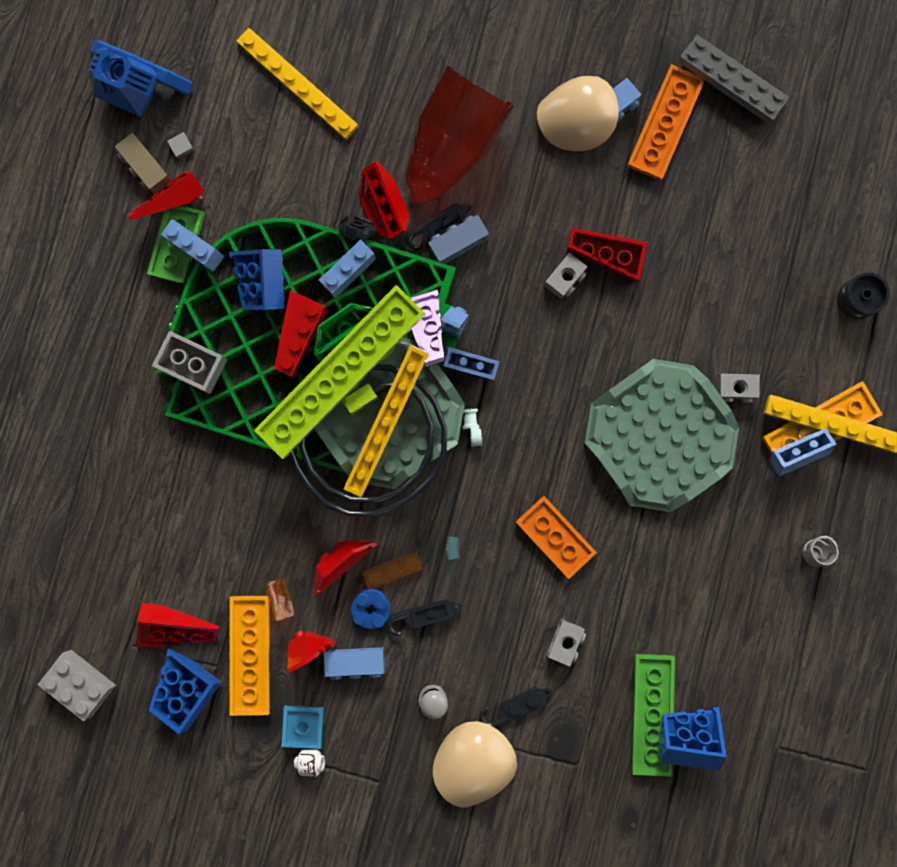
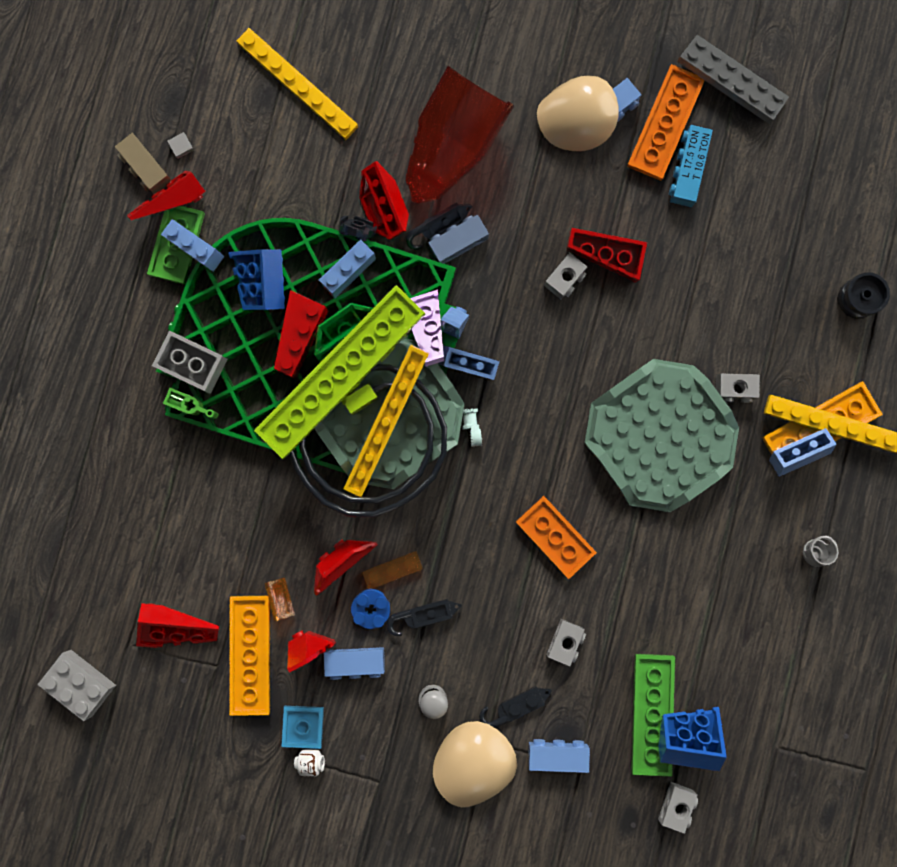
(128, 79): blue helmet -> none
(182, 692): blue wedge -> none
(184, 405): none -> bright green piece
(452, 547): clear light blue piece -> none
(558, 756): none -> medium blue brick
(678, 795): none -> light grey brick
(691, 165): none -> dark azure brick

